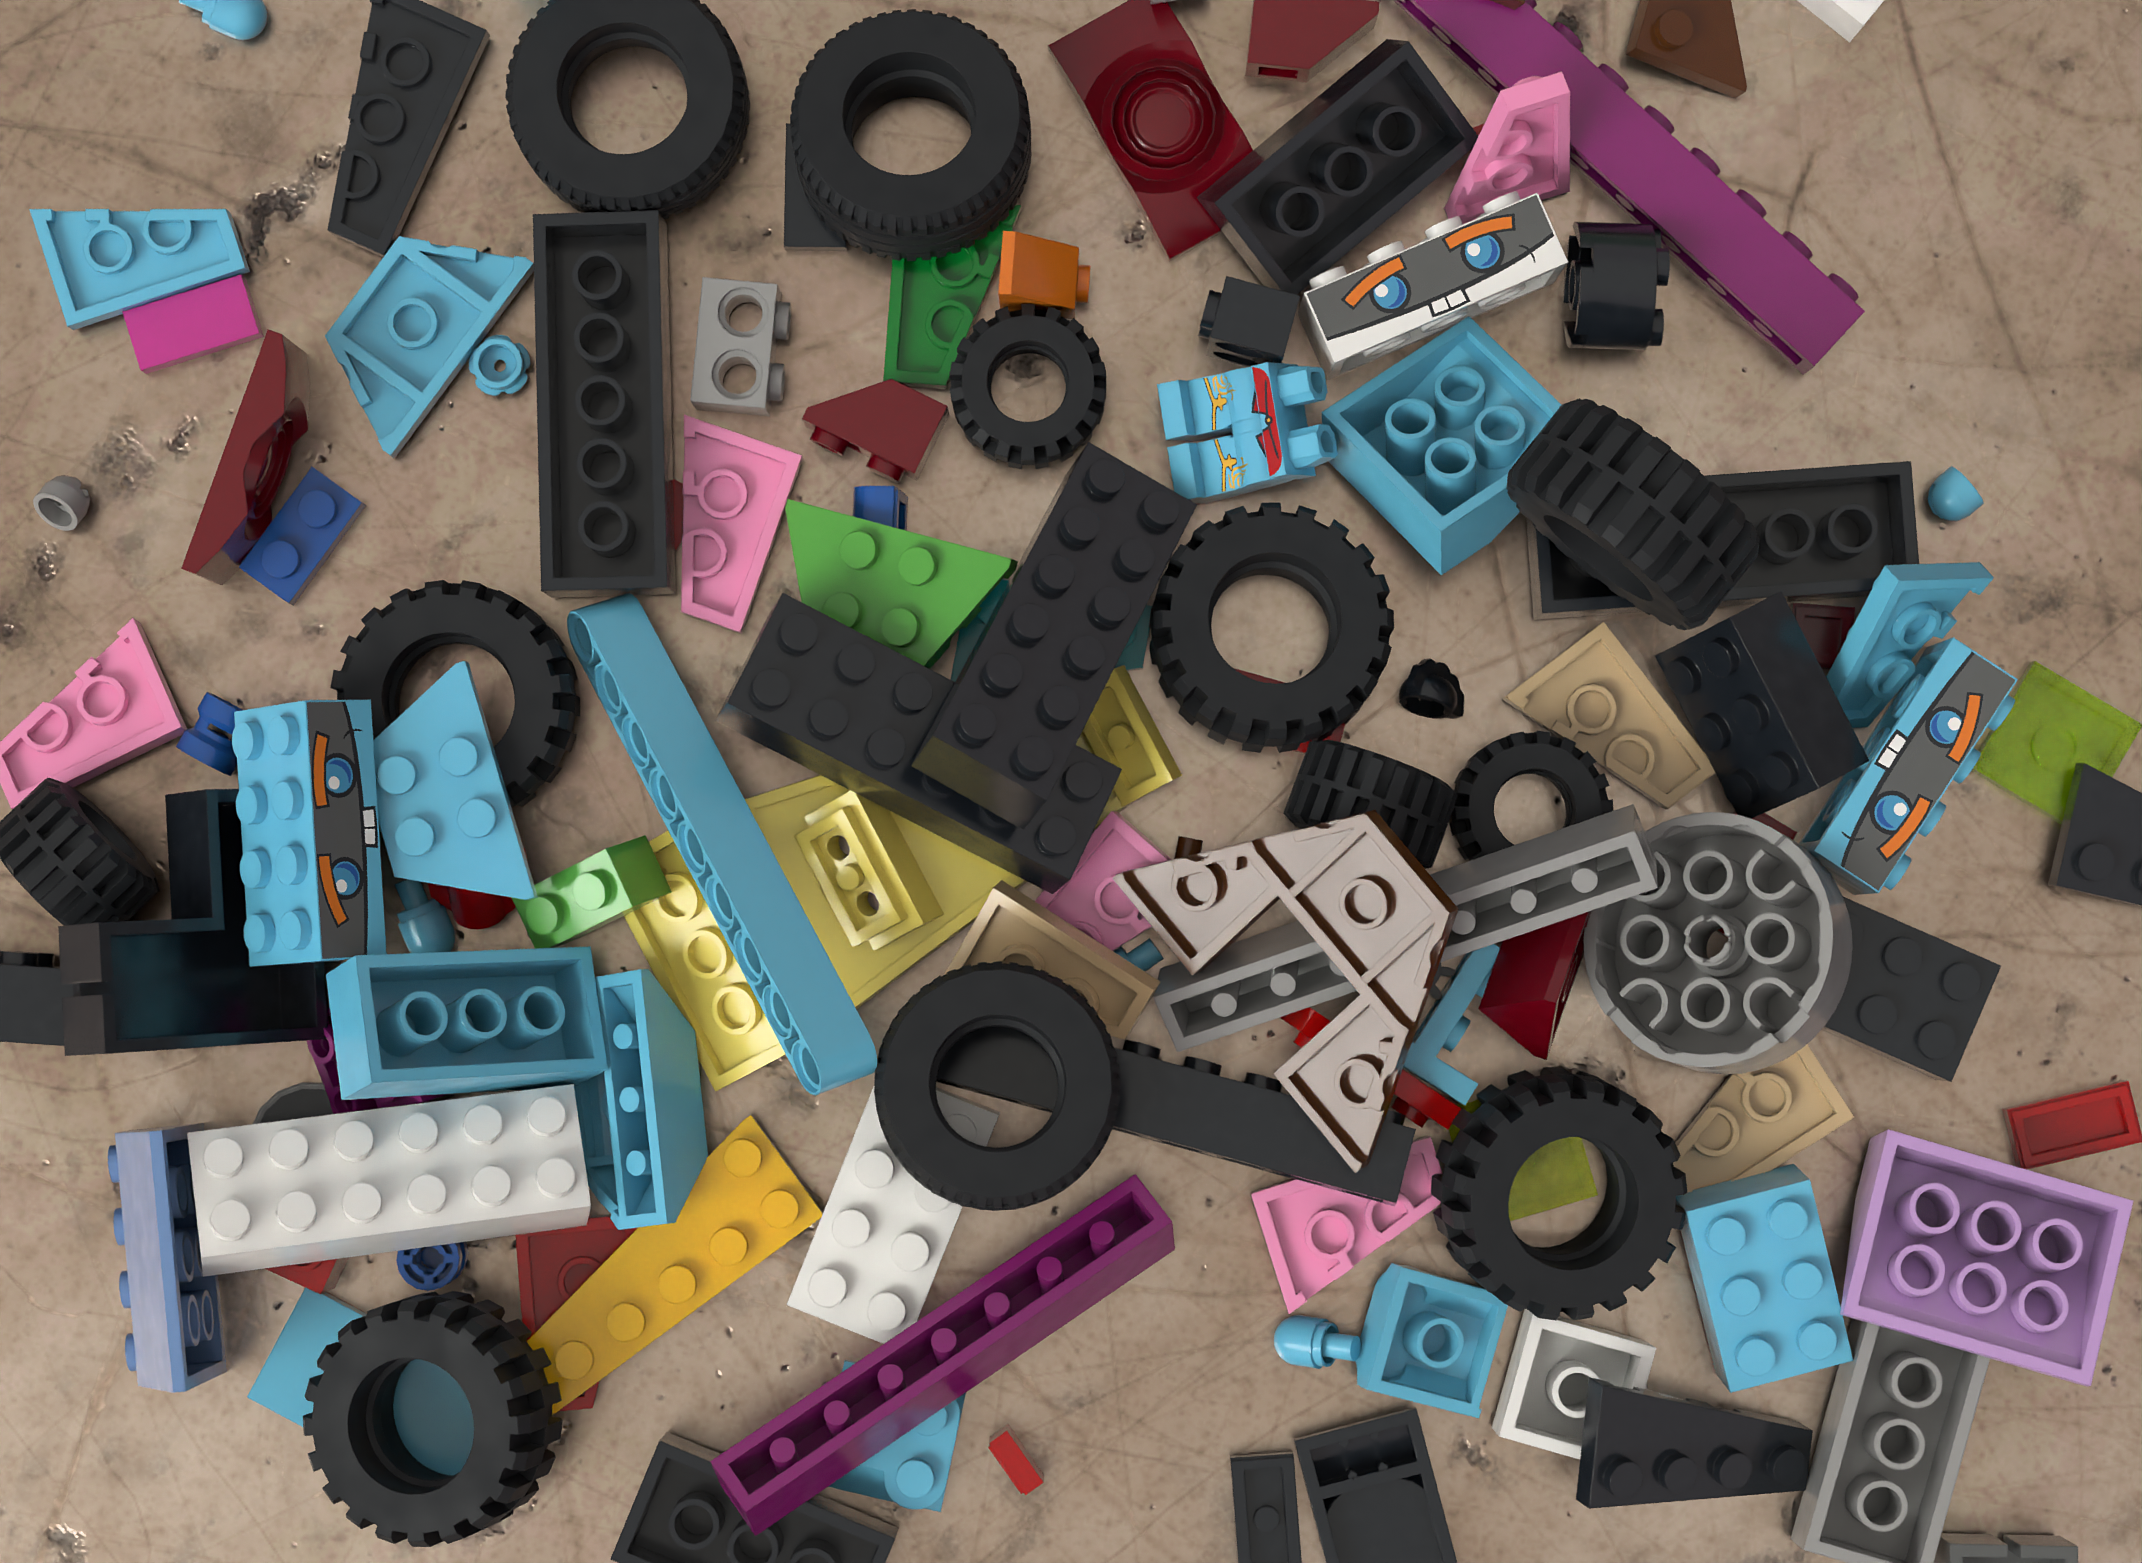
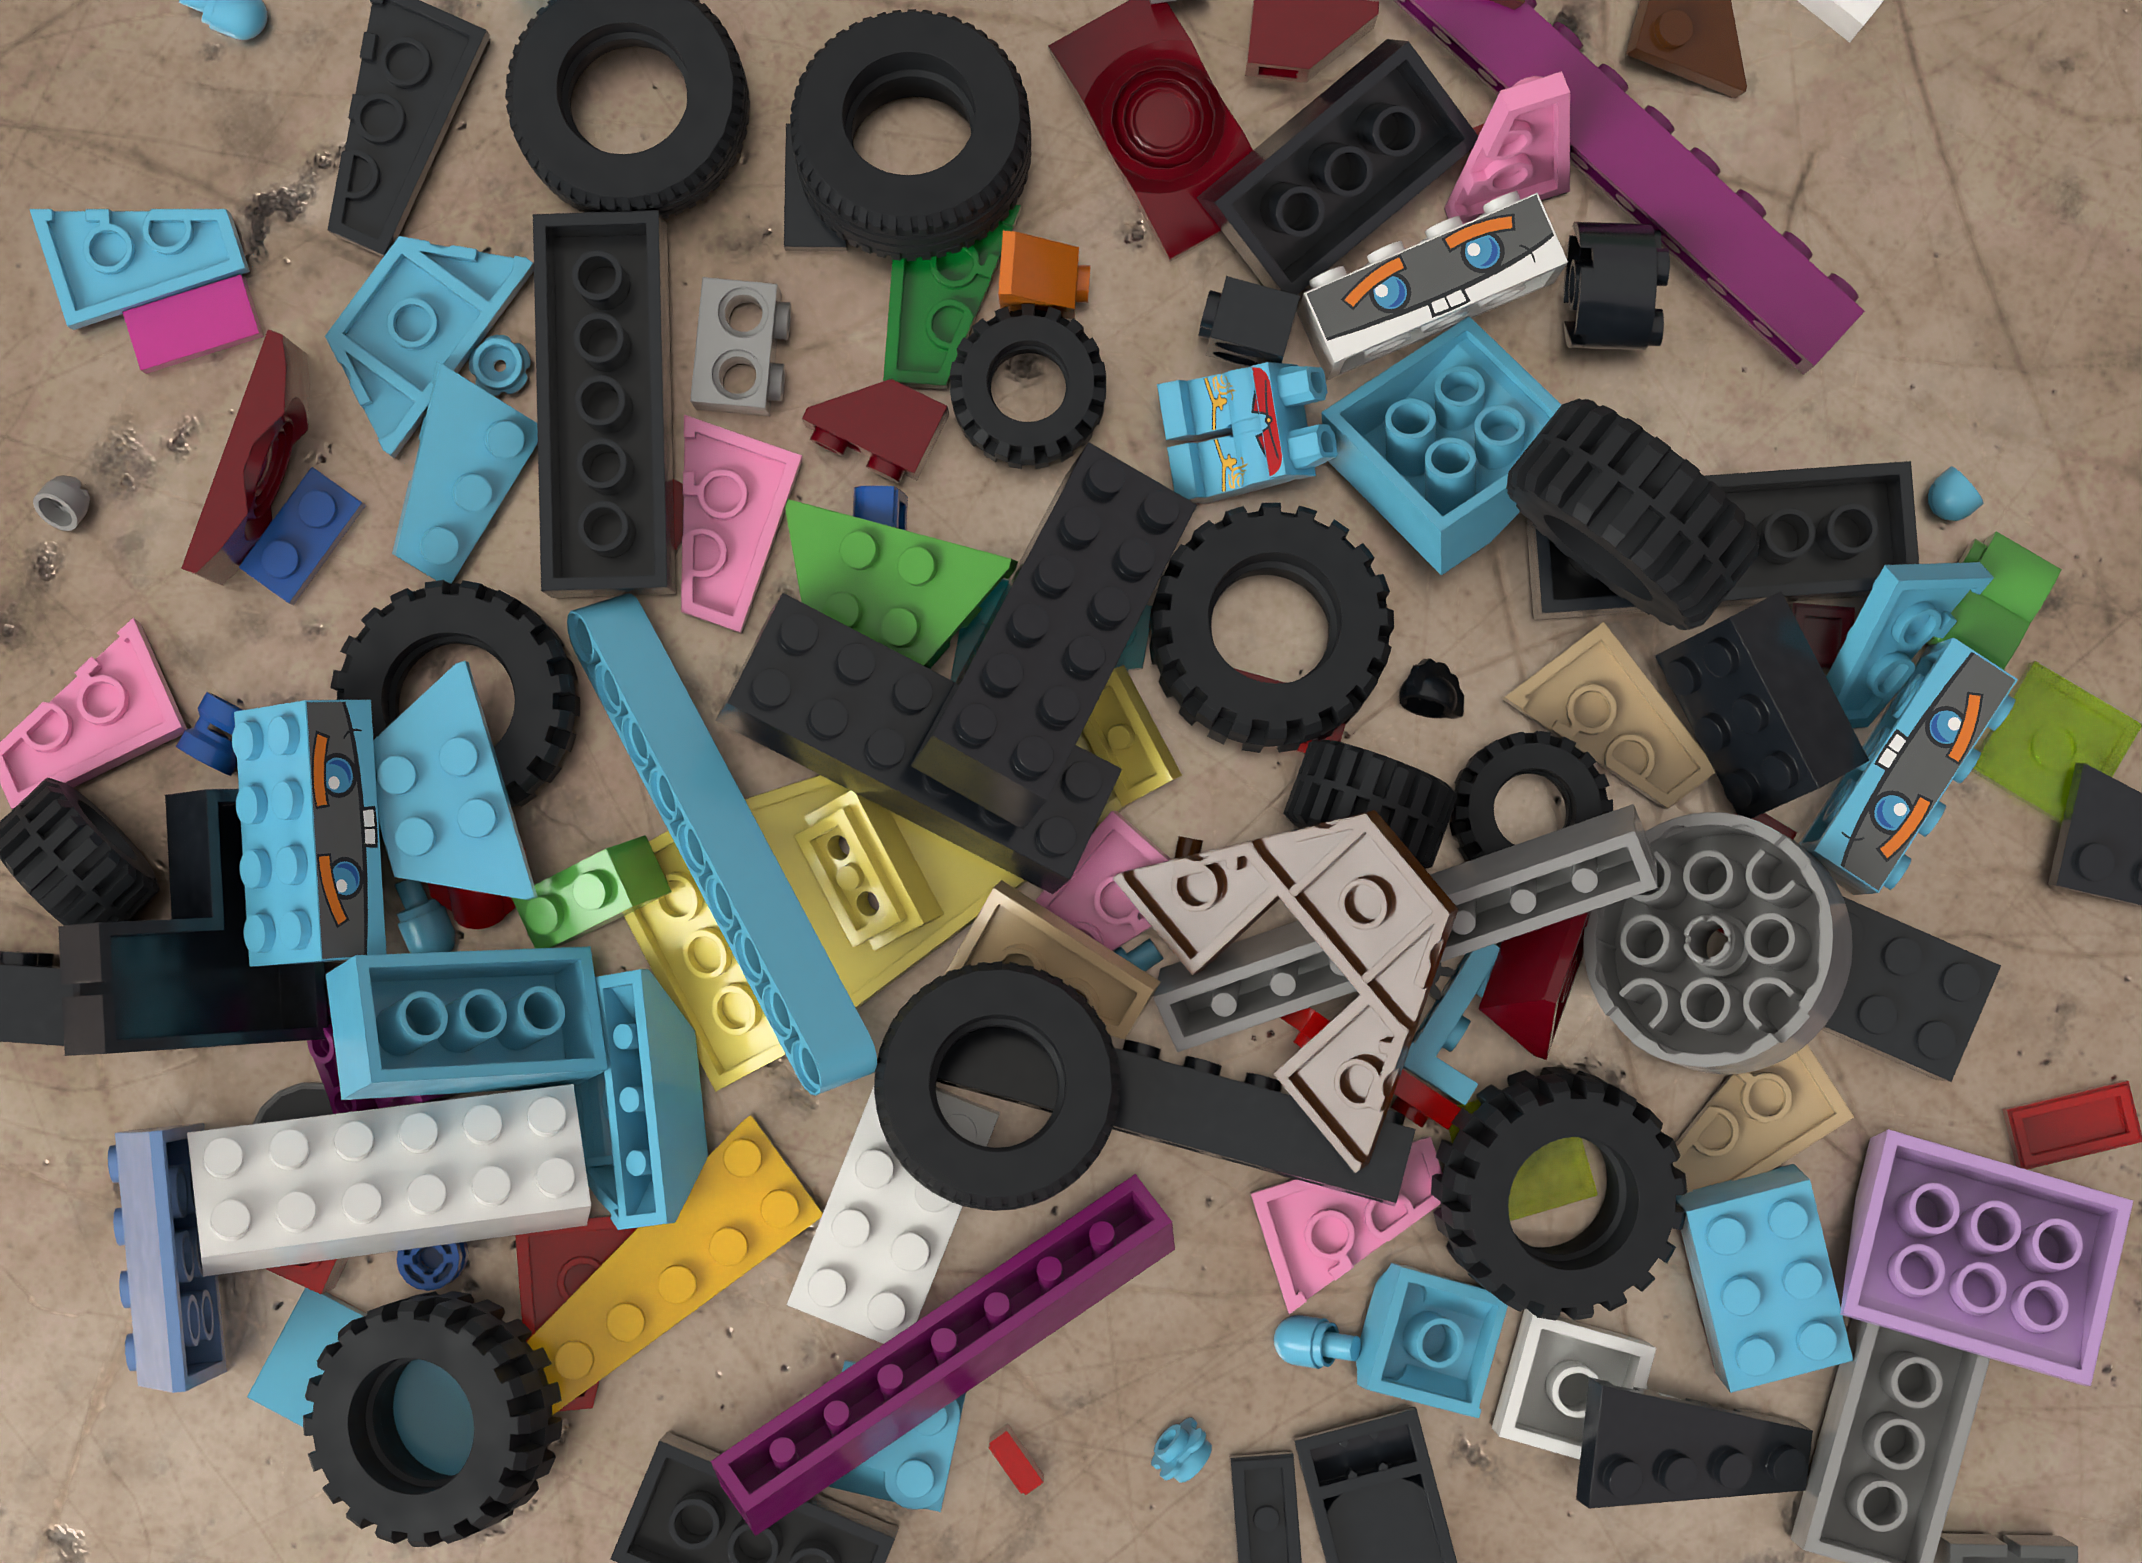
(461, 473): none -> medium azure wing
(1181, 1451): none -> medium azure plate
(2002, 613): none -> bright green brick

